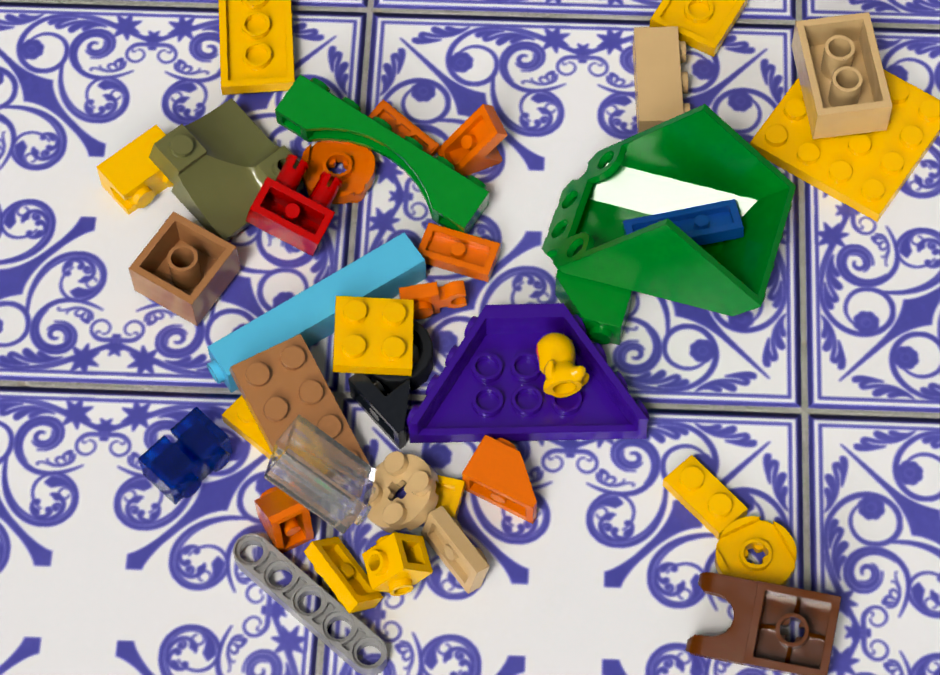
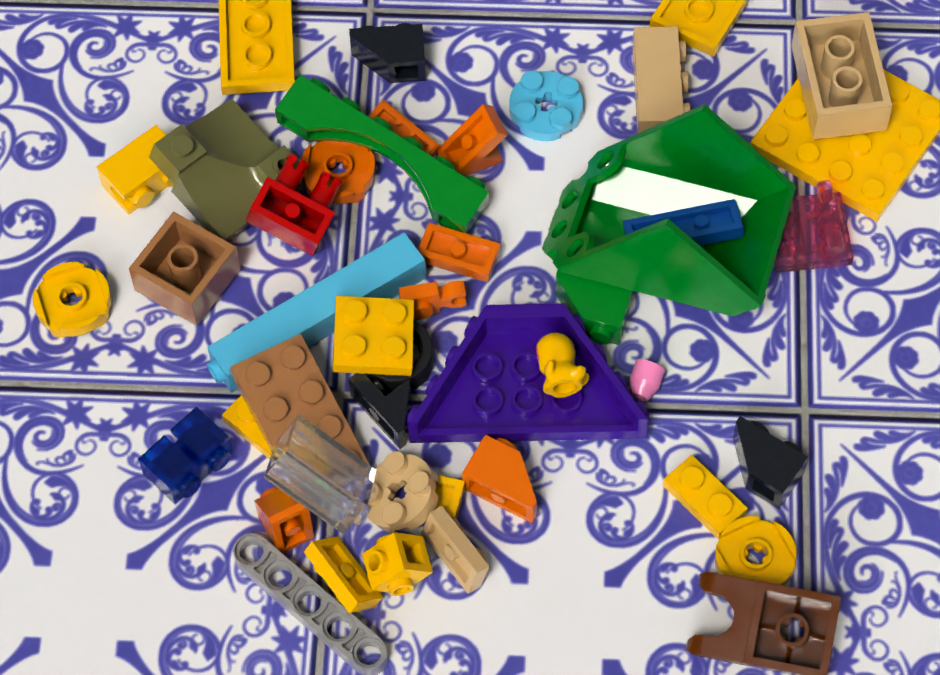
(75, 319): none -> yellow plate
(391, 51): none -> black slope
(540, 87): none -> medium azure plate
(645, 379): none -> bright pink hose
(767, 463): none -> black slope
(815, 233): none -> clear pink plate

